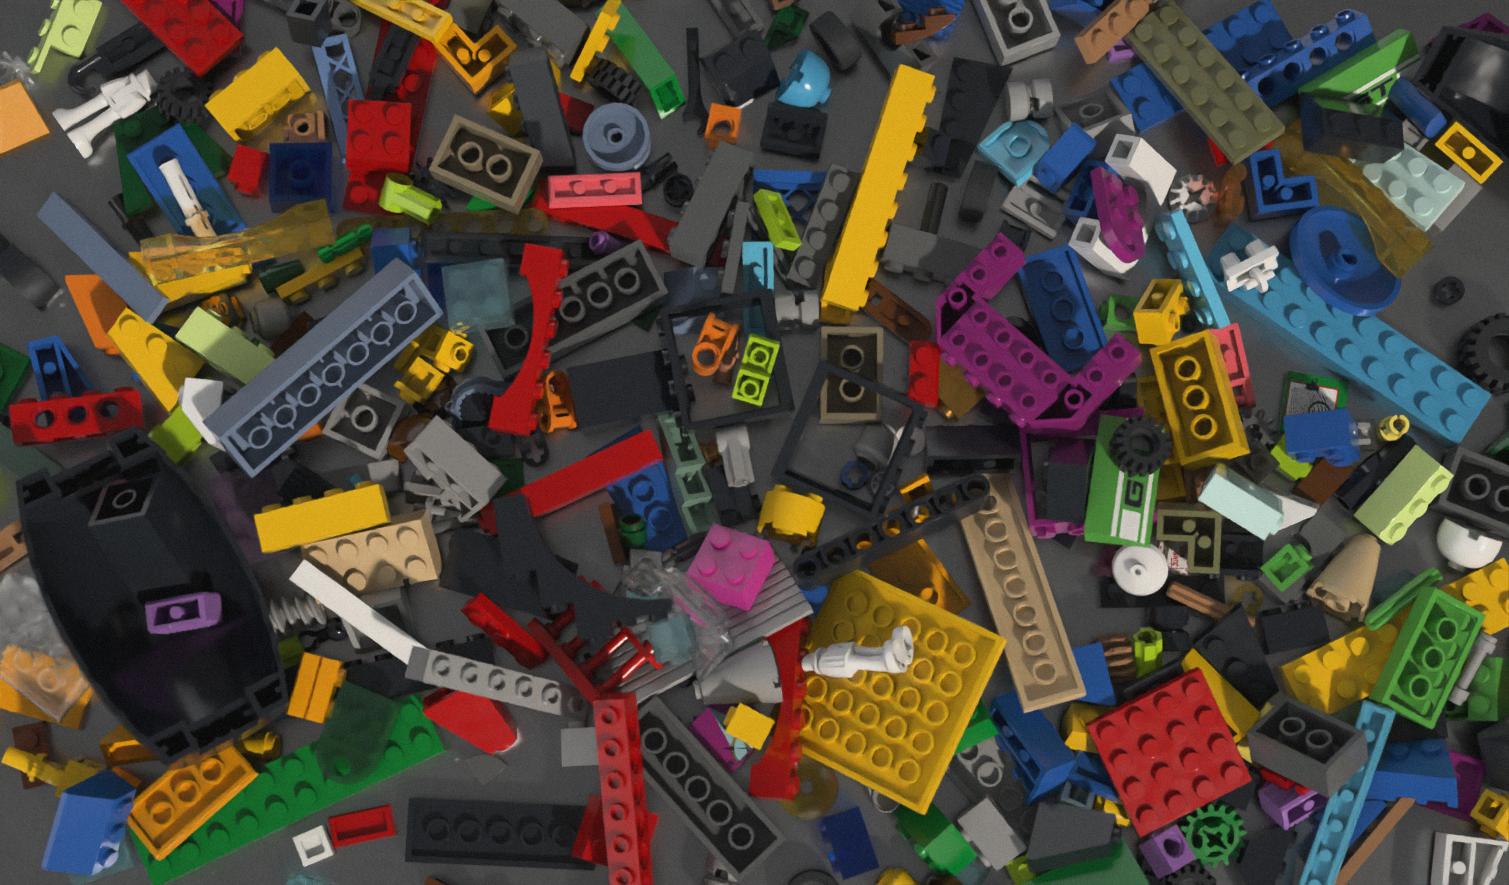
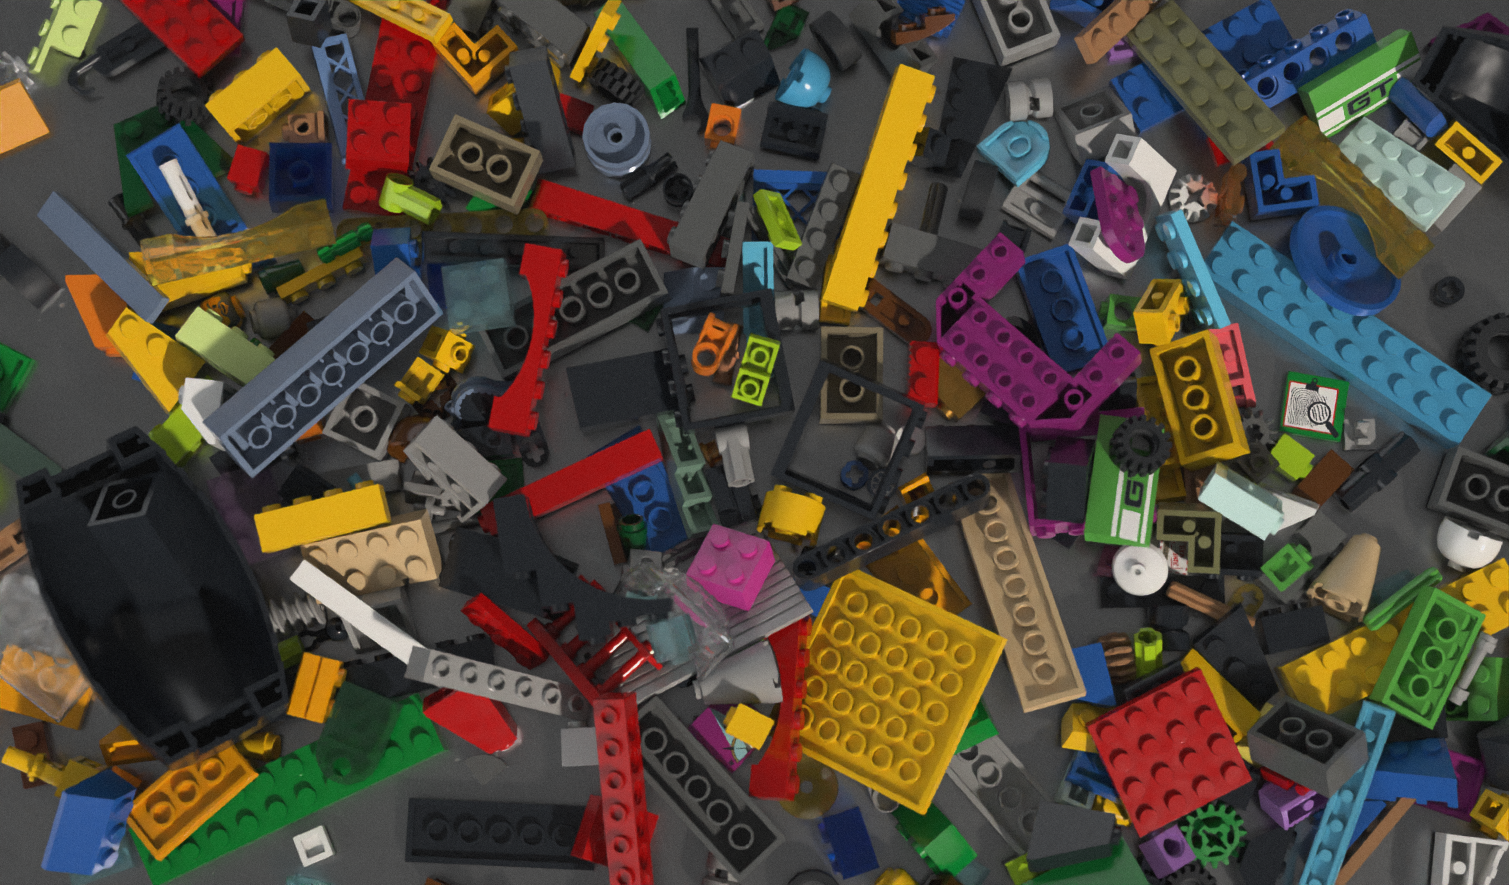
(27, 411): red brick -> none
(59, 374): blue wedge -> none
(124, 98): white piece -> none
(184, 613): medium lavender brick -> none
(362, 825): red tile -> none
(392, 62): black hinge -> none
(411, 352): yellow axle -> none
(556, 404): orange piece -> none
(594, 190): coral tile -> none
(602, 243): medium lavender pin -> none
(848, 657): white piece -> none
(991, 832): light grey brick -> none
(1034, 747): blue wedge -> none
(1064, 158): blue slope -> none
(1252, 271): white hips -> none
(1322, 434): blue brick -> none
(1349, 128): black slope -> none
(1391, 424): light yellow pin -> none
(1404, 495): yellowish green brick -> none

